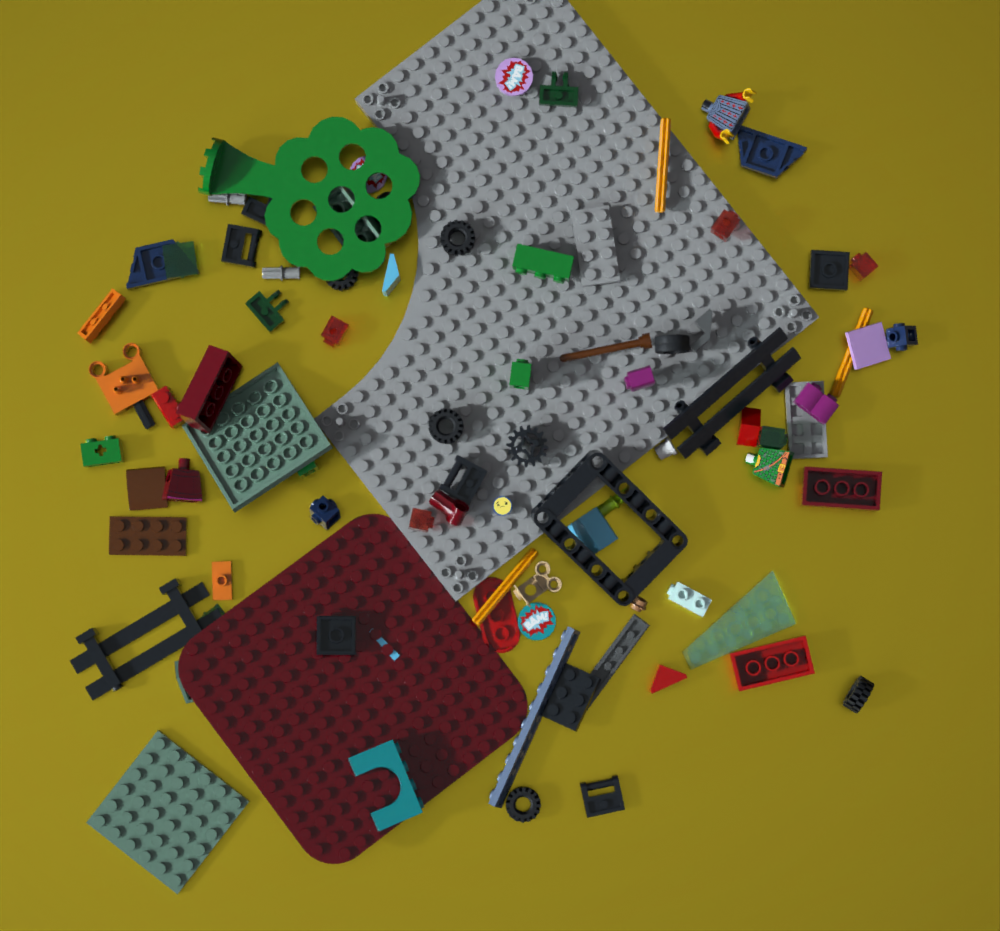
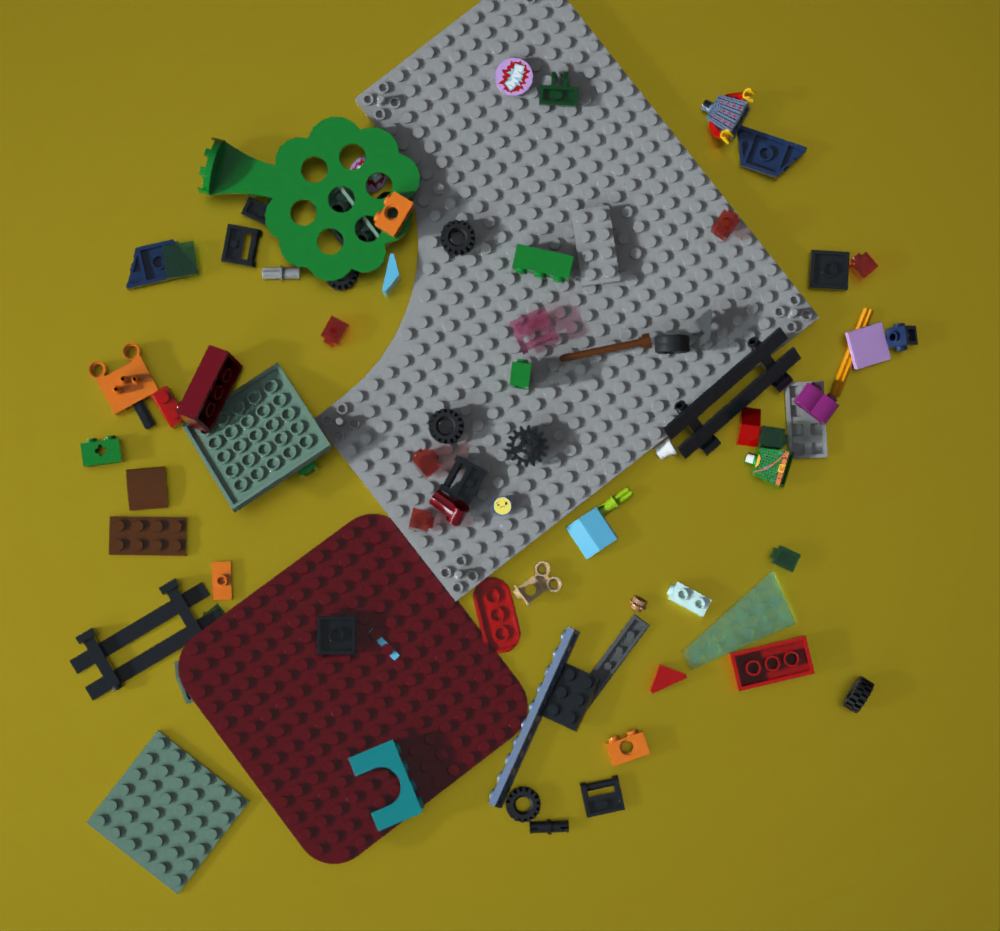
(101, 316): orange plate -> none
(183, 484): dark red torso -> none
(240, 199): light grey axle -> none
(265, 311): dark green hinge -> none
(324, 512): dark blue brick -> none
(394, 225): none -> orange brick
(426, 462): none -> clear red brick
(505, 586): light orange axle -> none
(531, 324): none -> clear pink plate
(536, 621): tile -> none
(549, 826): none -> black pin
(569, 488): black beam -> none
(638, 750): none -> orange brick
(639, 379): magenta brick -> none
(662, 171): light orange axle -> none
(784, 558): none -> clear green brick
(841, 488): dark red brick -> none

